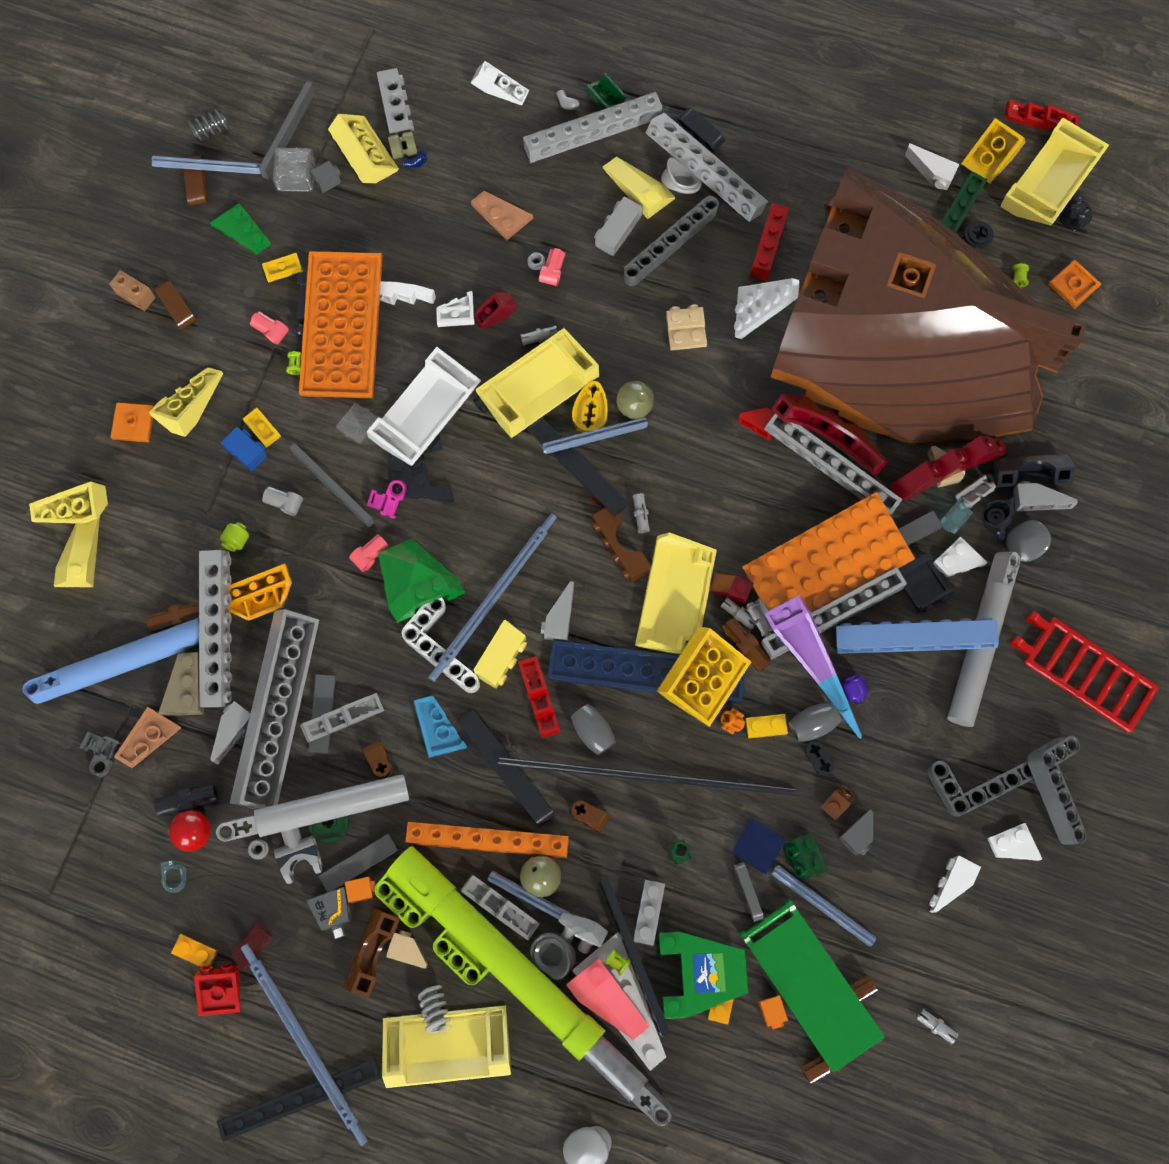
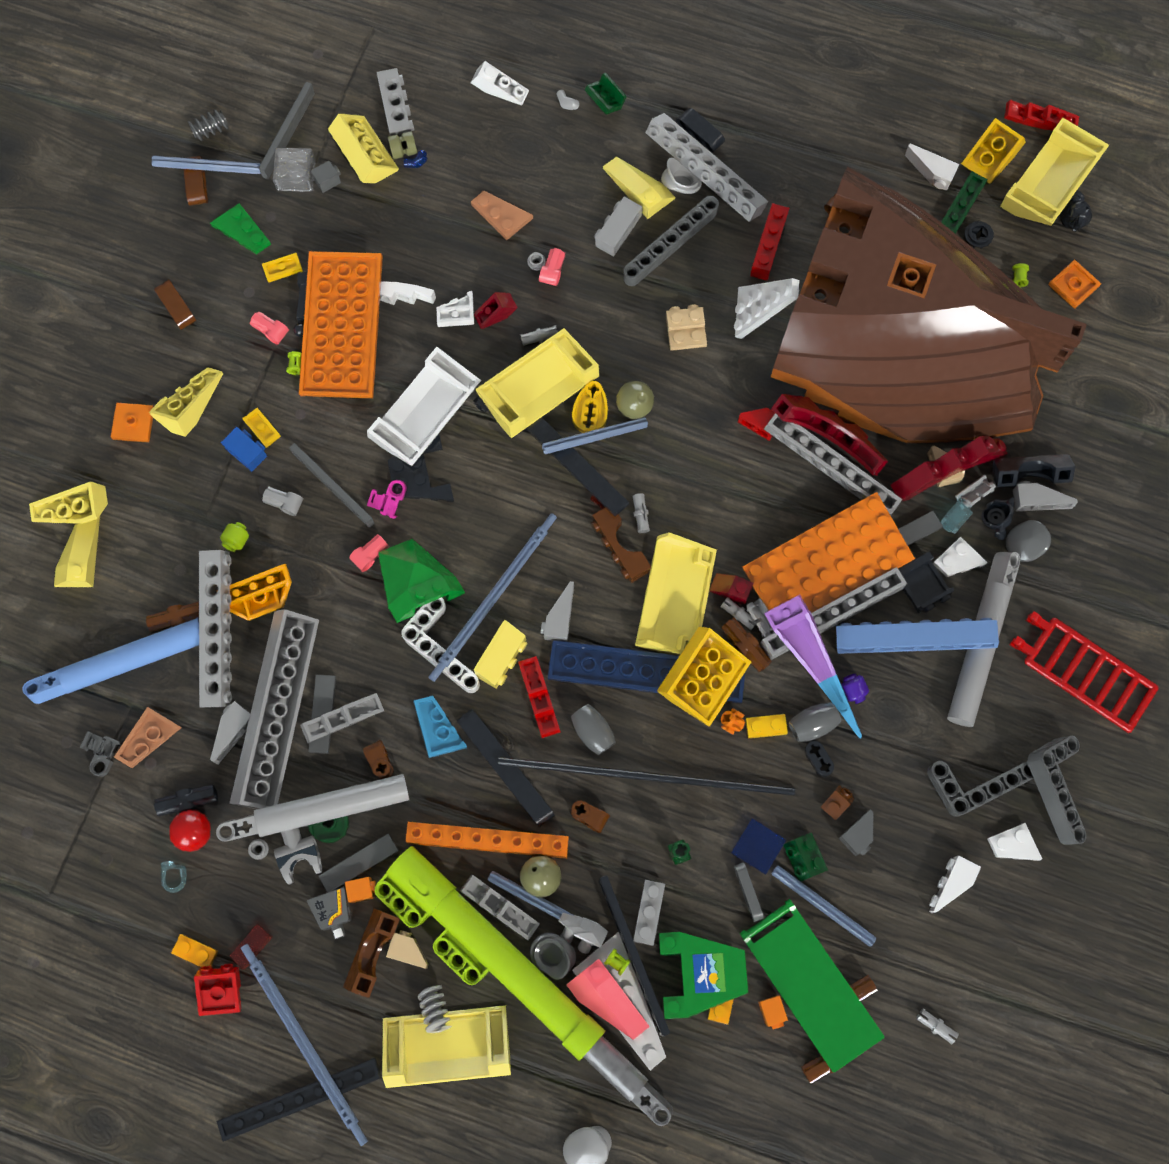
(132, 290): medium nougat brick -> none
(183, 688): dark tan wedge -> none
(356, 423): clear piece -> none
(592, 127): light grey brick -> none

